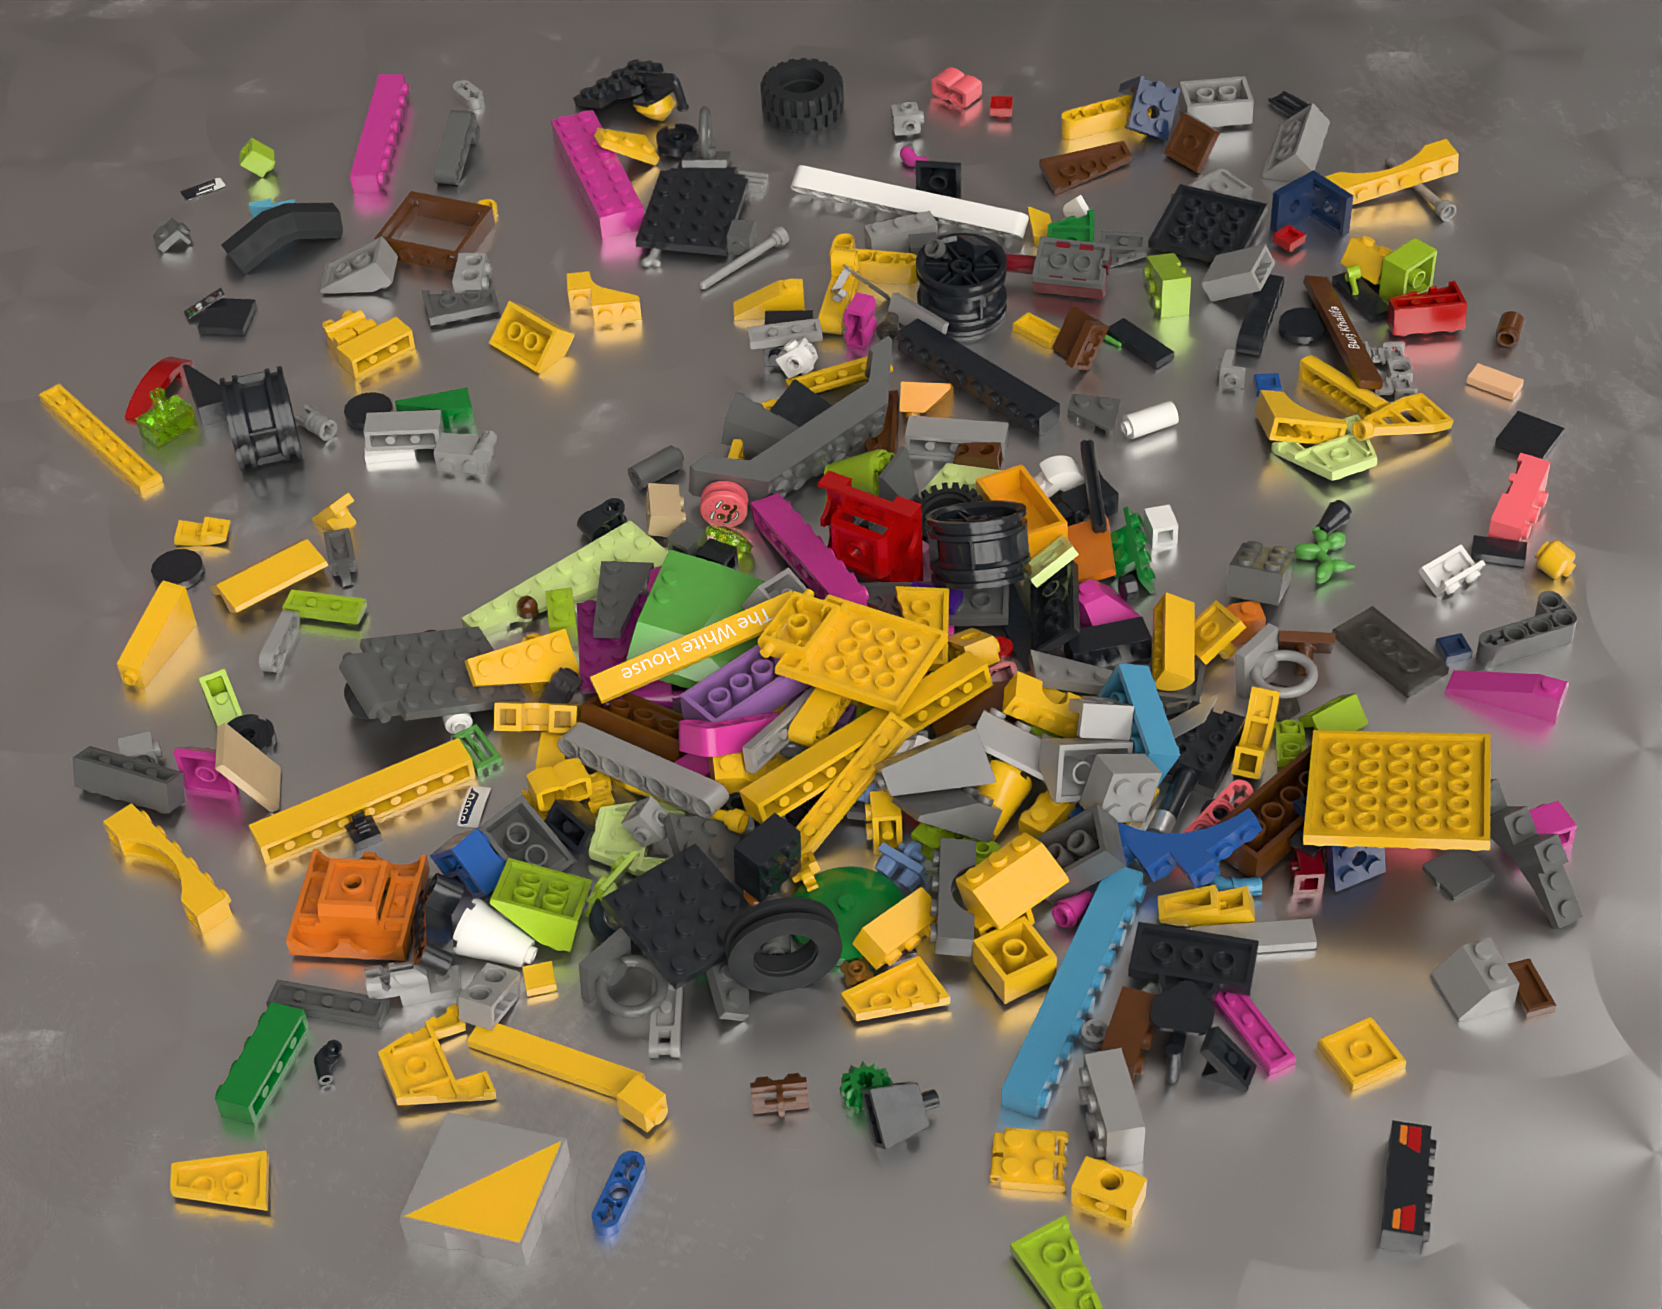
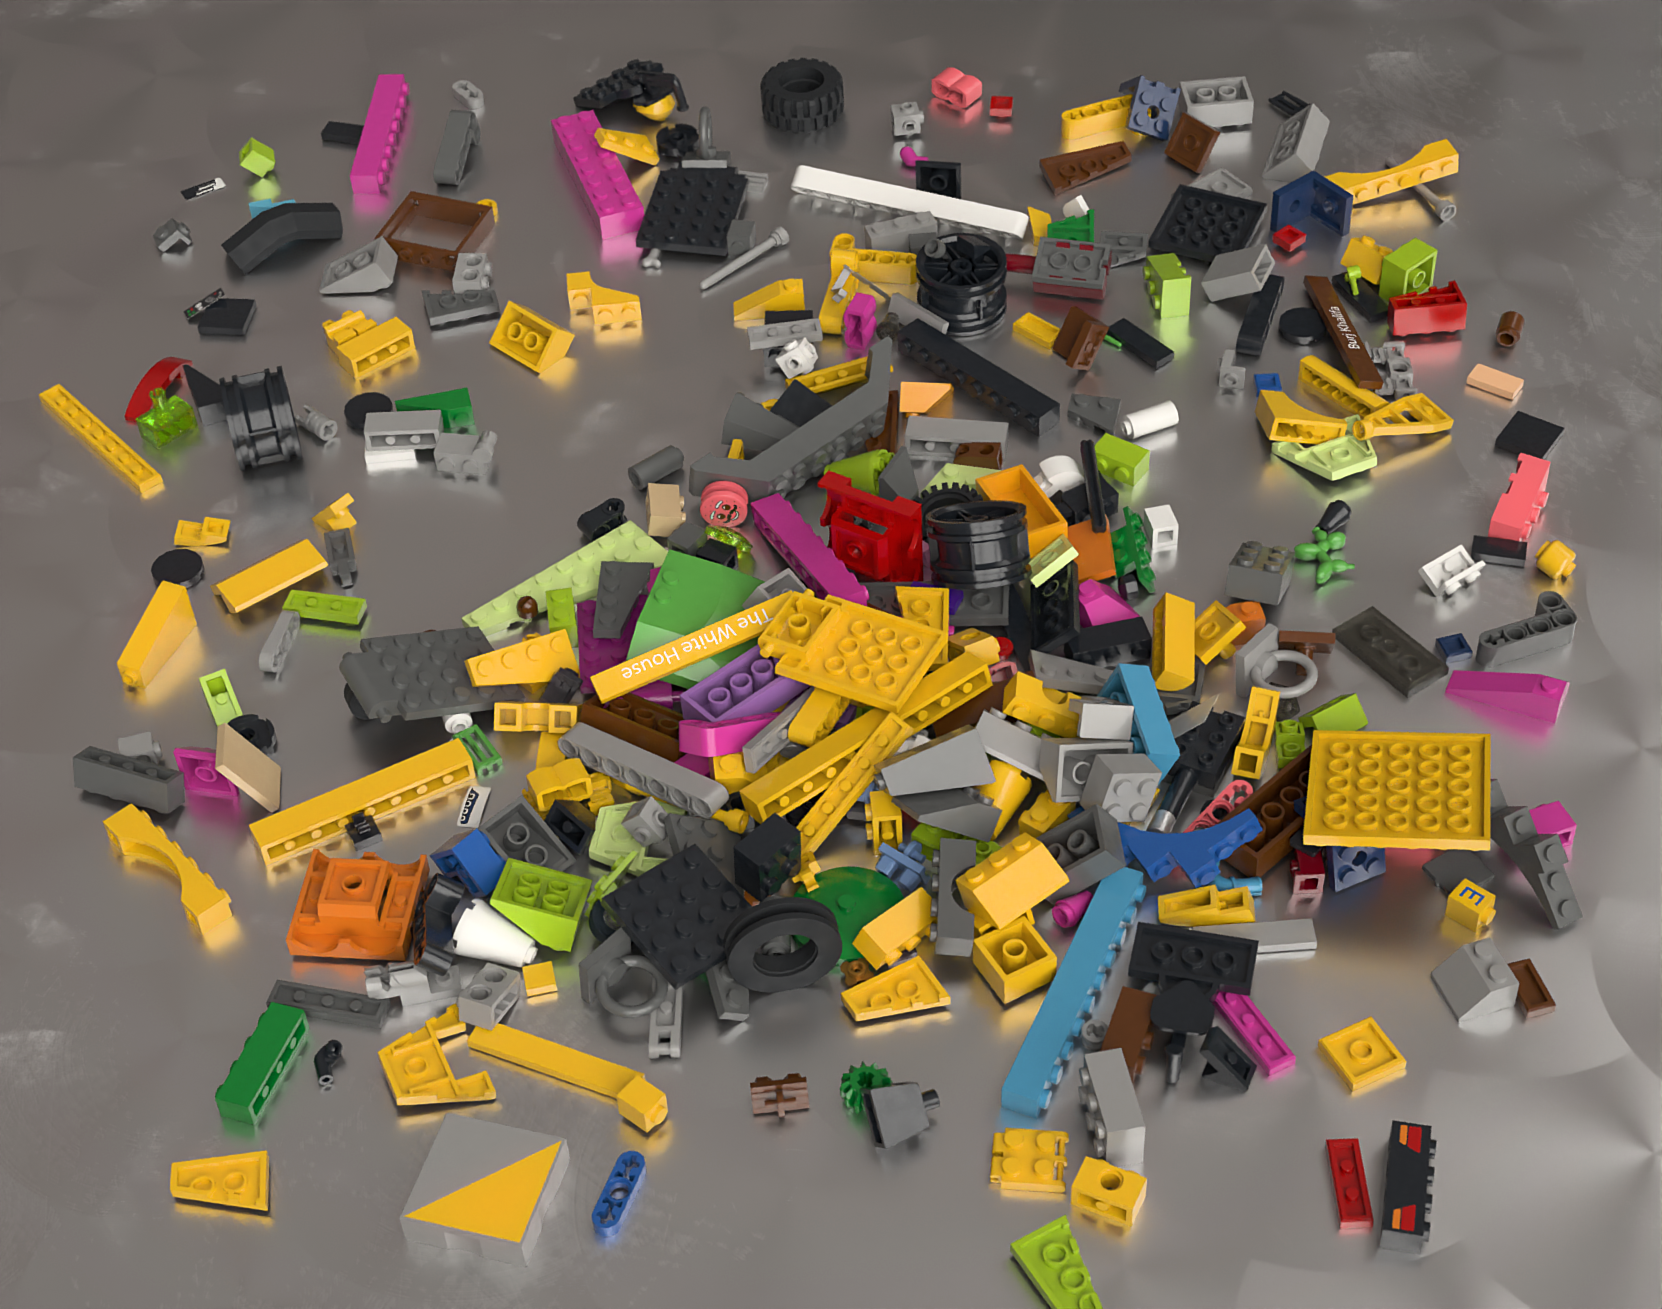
(342, 132): none -> black tile
(1121, 459): none -> lime brick
(1349, 1183): none -> red tile
(1470, 905): none -> yellow brick

